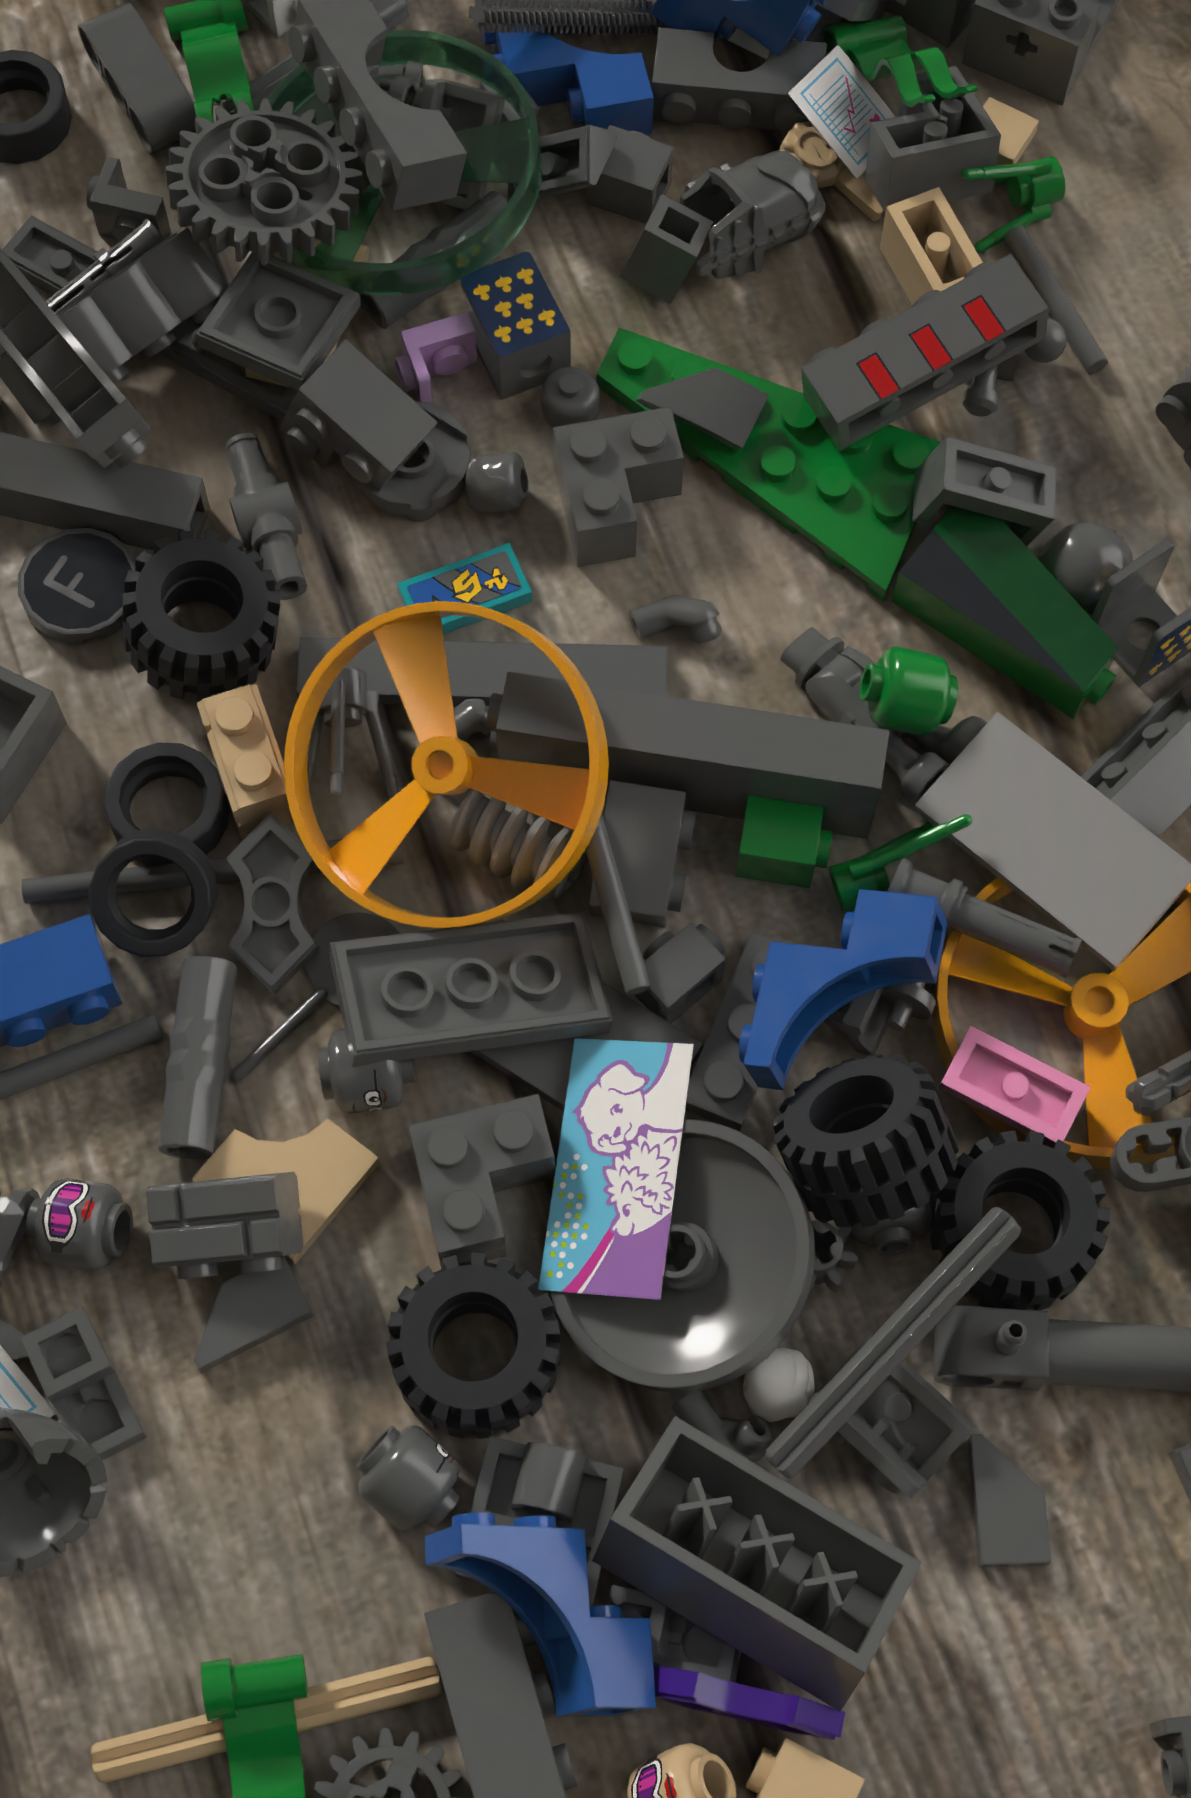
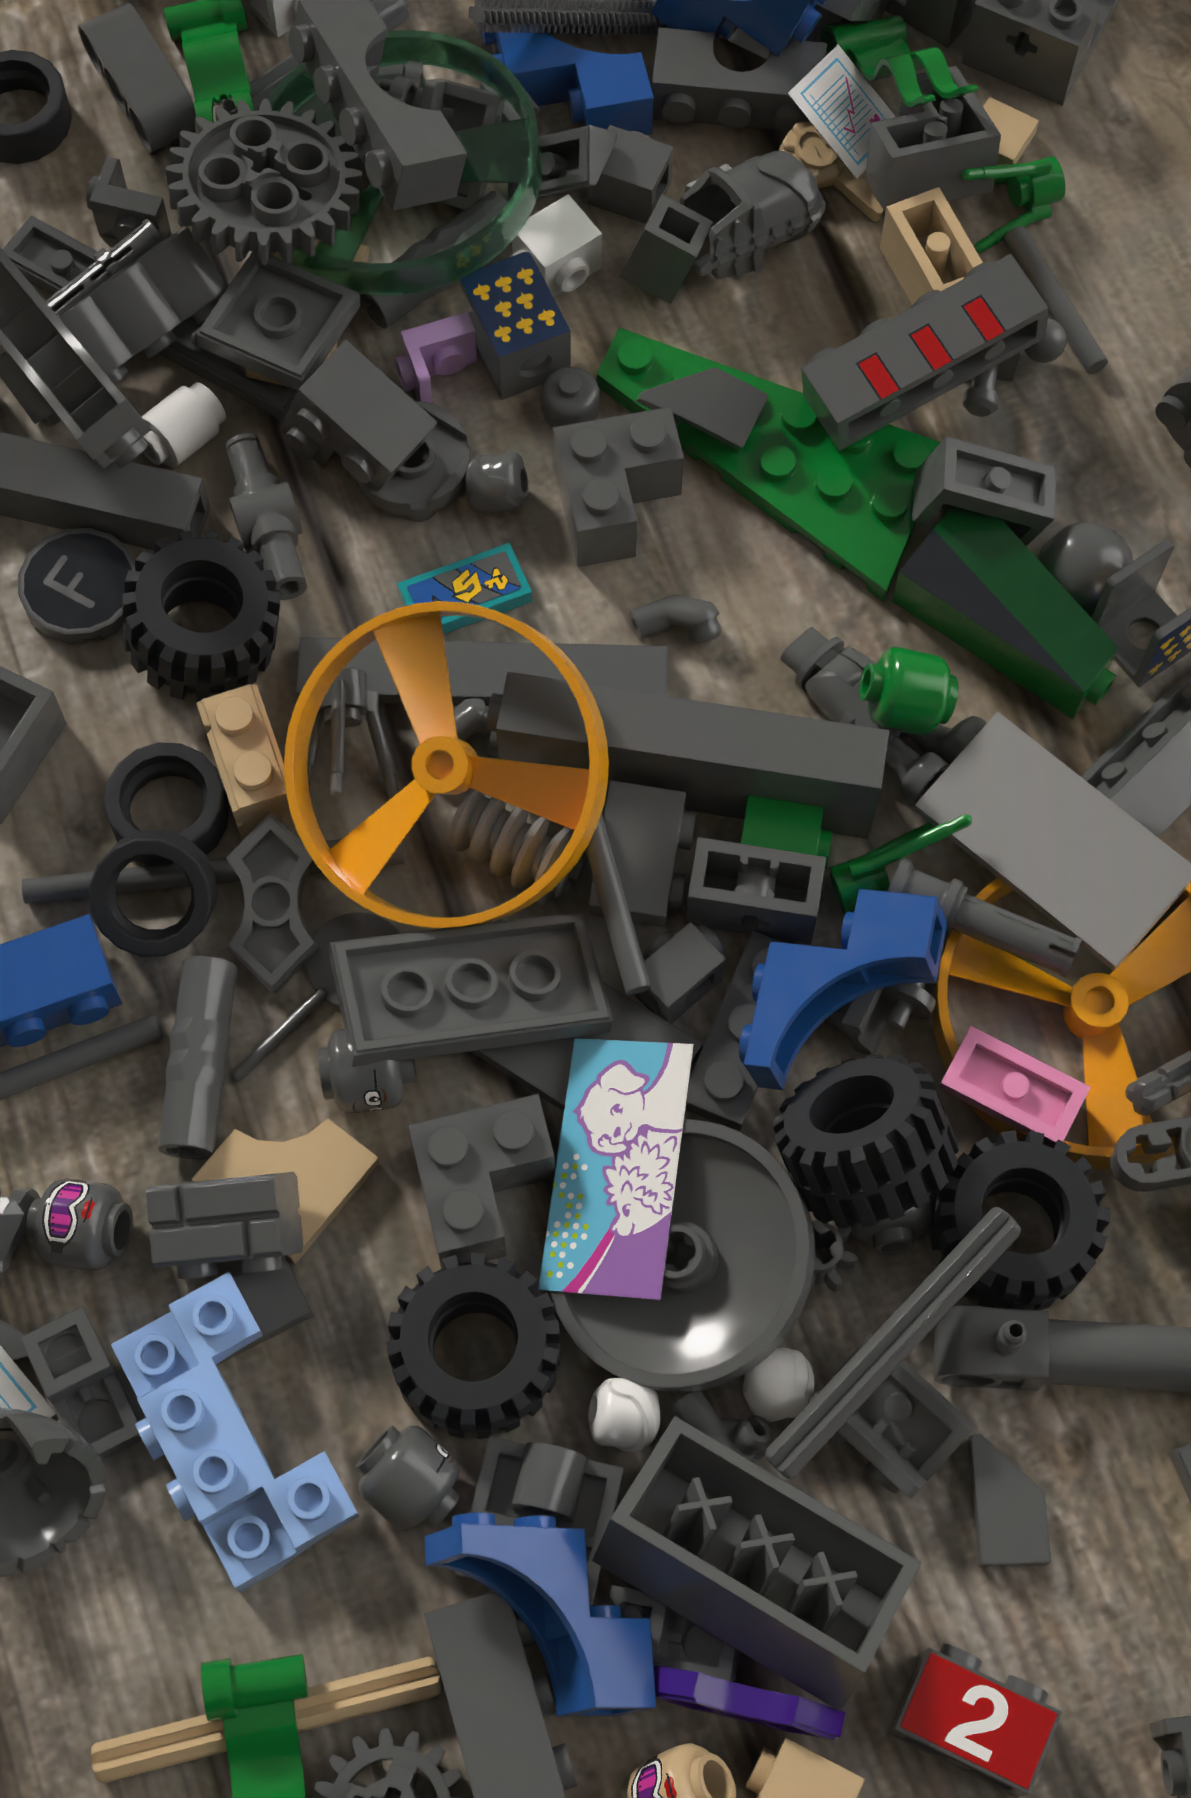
(182, 424): none -> white brick
(218, 1465): none -> light blue bracket
(562, 245): none -> white brick
(624, 1415): none -> white piece
(755, 890): none -> dark grey brick
(976, 1720): none -> red brick

